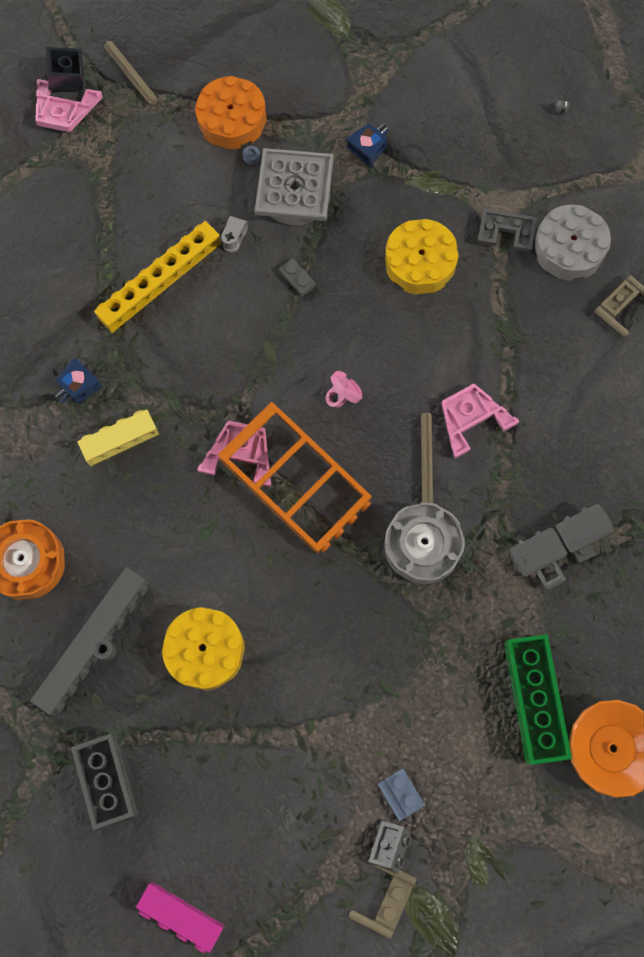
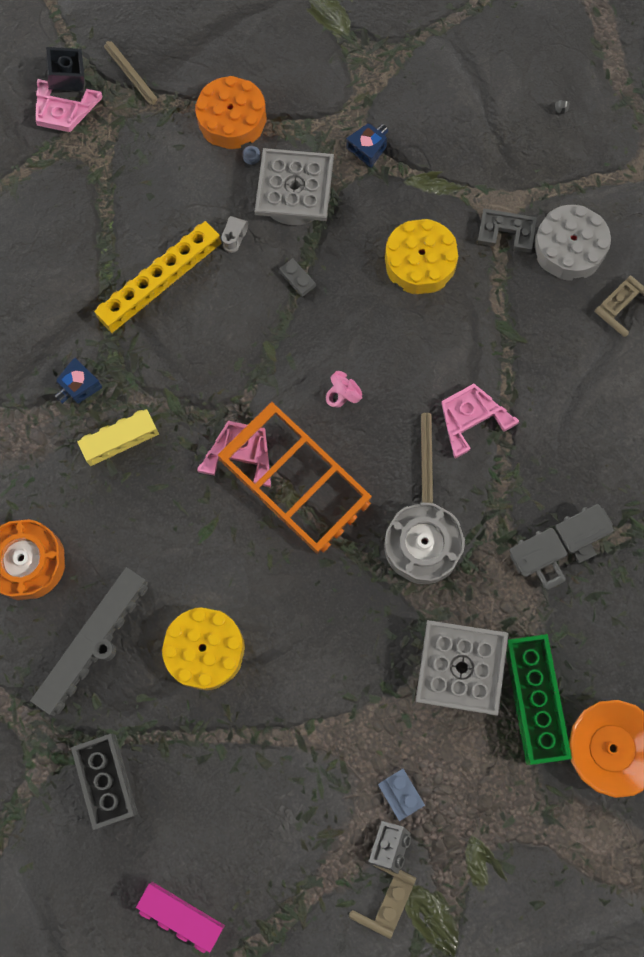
(485, 660): none -> light grey piece

